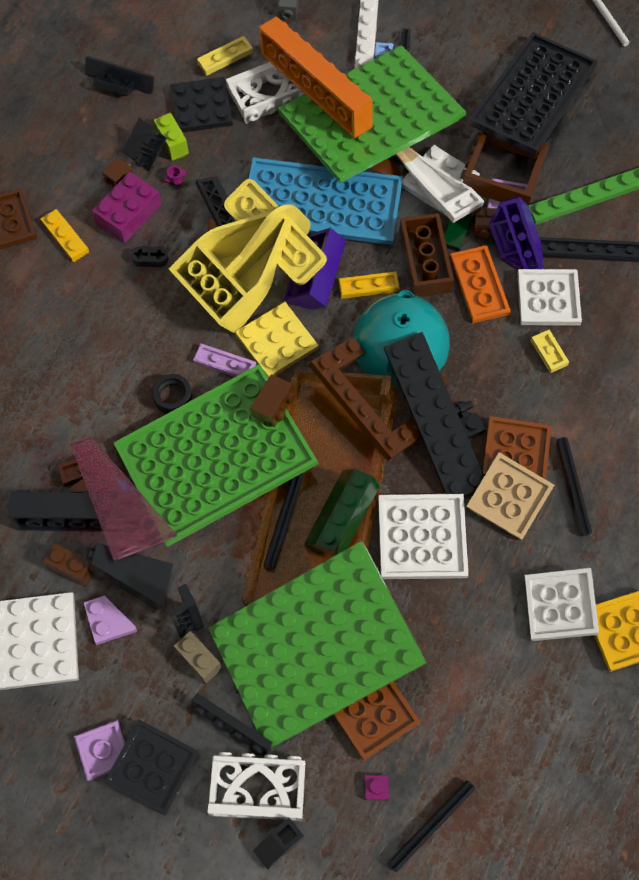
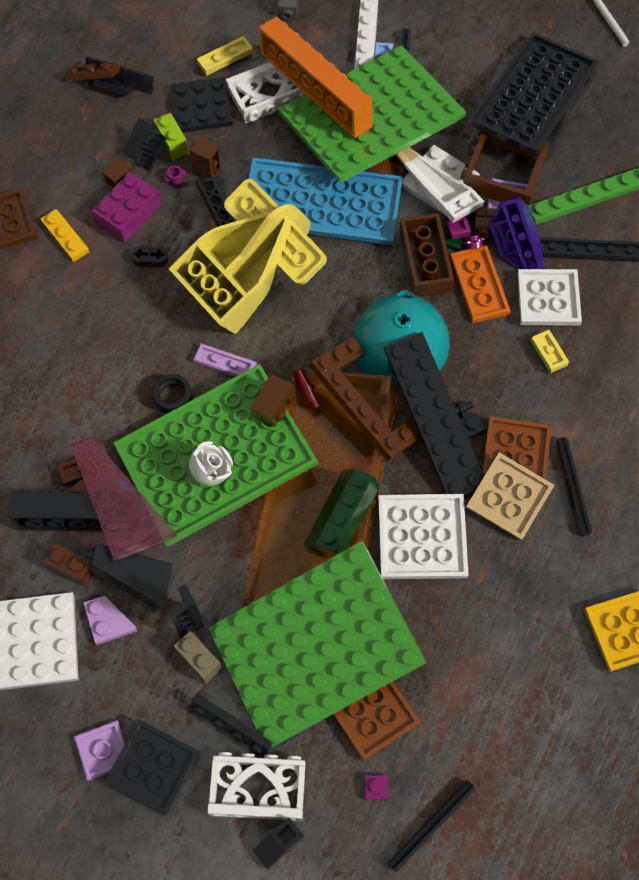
(92, 71): none -> reddish brown plate
(205, 158): none -> reddish brown brick
(210, 464): none -> white cylinder
(277, 340): light yellow plate -> none
(283, 522): black axle -> none
(306, 388): none -> dark red pin
(316, 291): dark purple slope -> none
(368, 285): yellow tile -> none
(459, 228): none -> magenta plate
(474, 242): none -> magenta plate
(561, 604): white plate -> none

